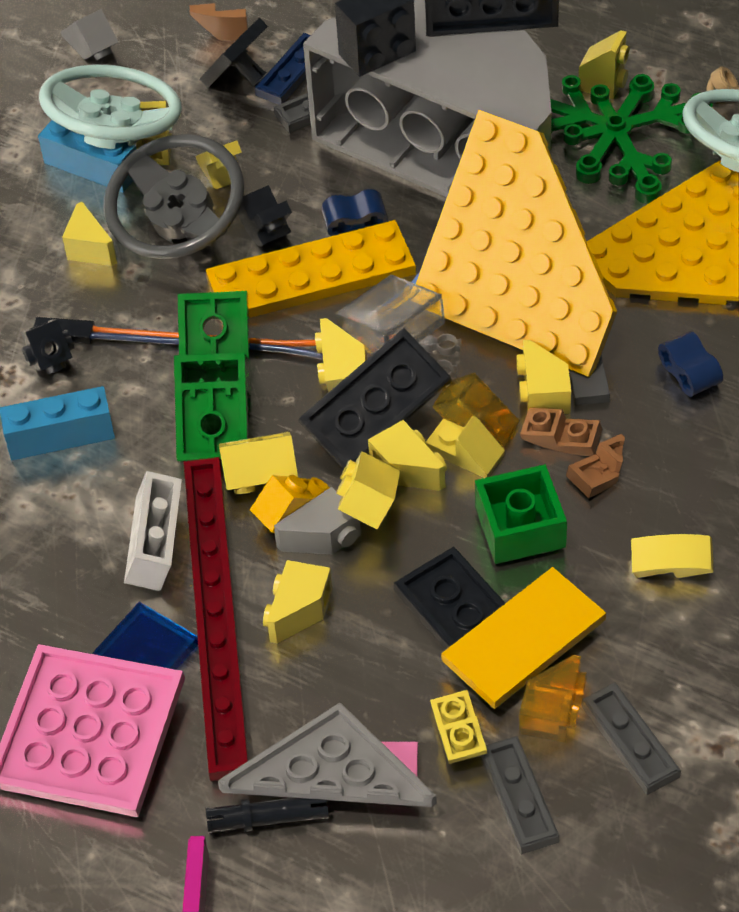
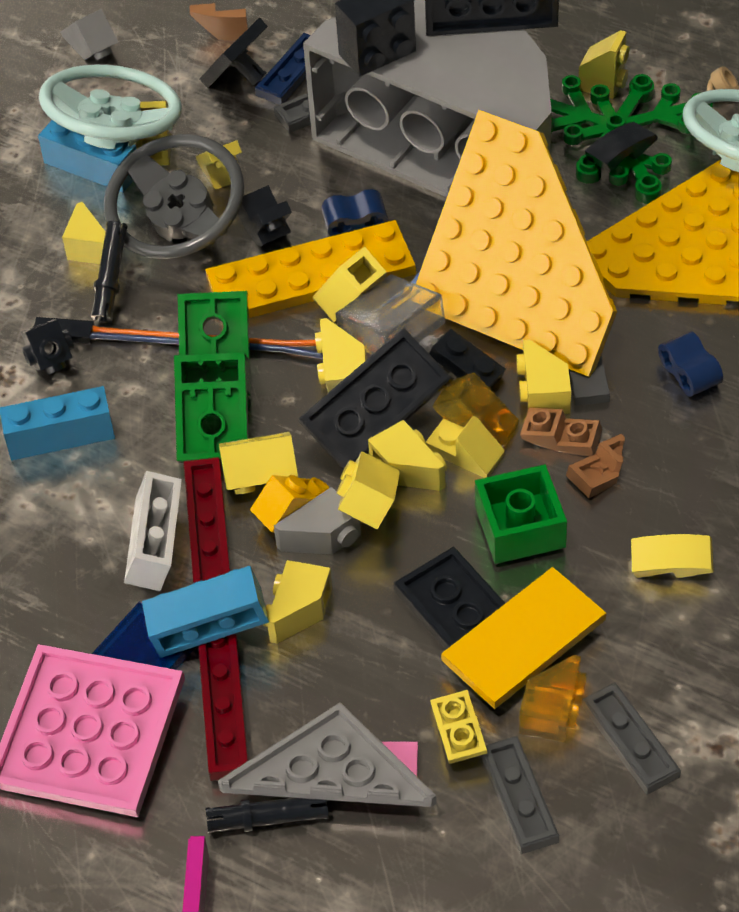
(107, 282): none -> black pin
(205, 611): none -> dark azure brick
(349, 282): none -> light yellow slope
(464, 358): none -> black plate
(618, 144): none -> black slope

